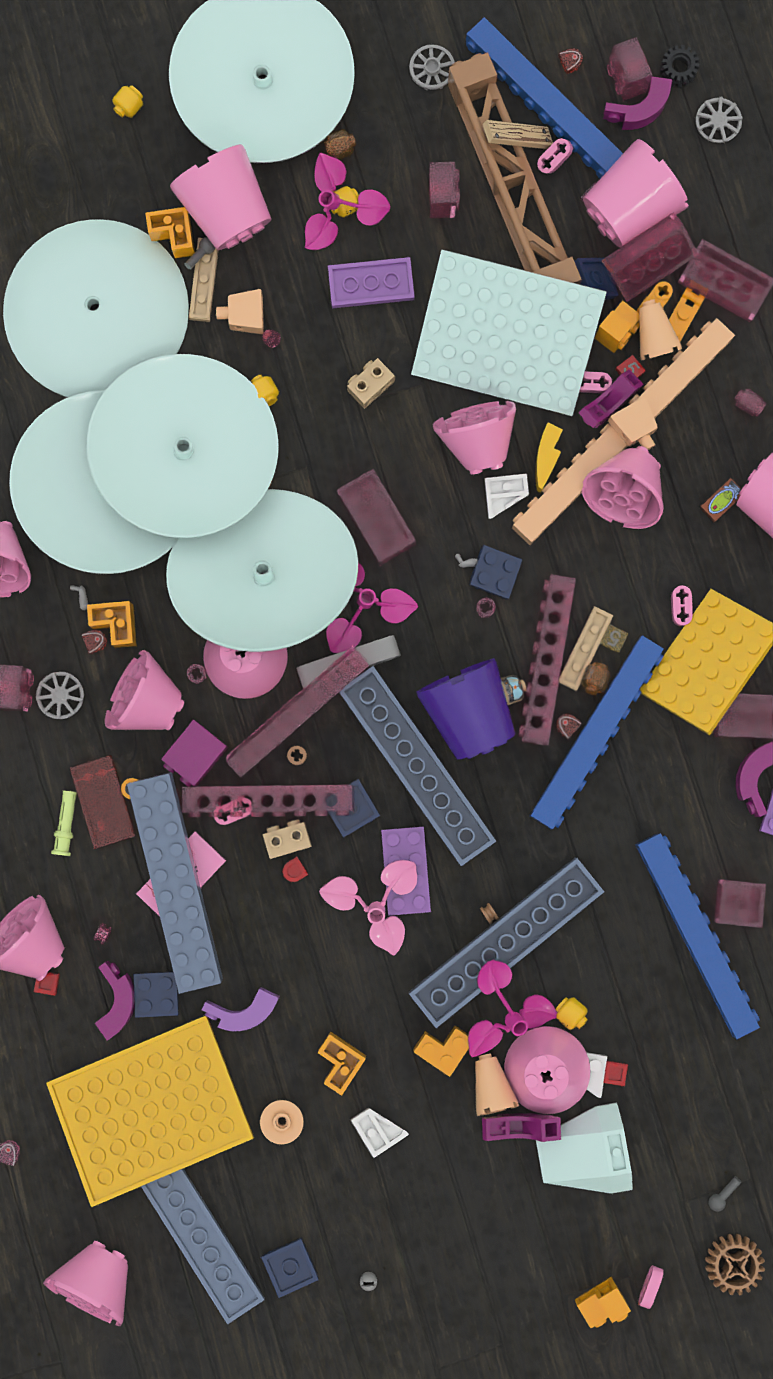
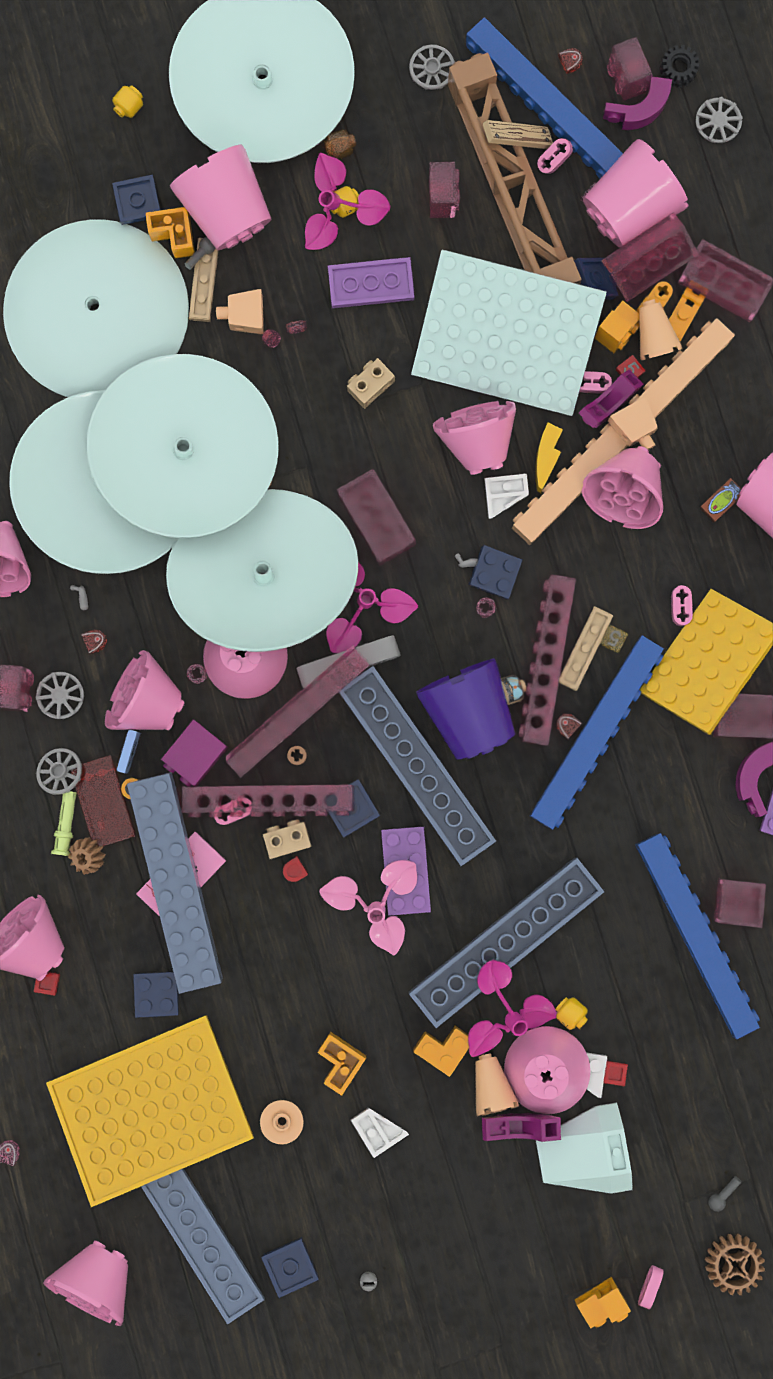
(59, 771): none -> light grey wheel
(86, 855): none -> medium nougat gear
(102, 933): clear pink bush -> none
(118, 617): light orange brick -> none
(123, 1001): magenta arch -> none
(128, 751): none -> light blue tile
(136, 198): none -> dark blue plate
(245, 1019): medium lavender arch -> none
(266, 389): yellow head -> none
(296, 326): none -> clear pink tile
(489, 913): medium nougat bush -> none
(596, 678): clear orange head -> none
(749, 402): clear pink brick -> none

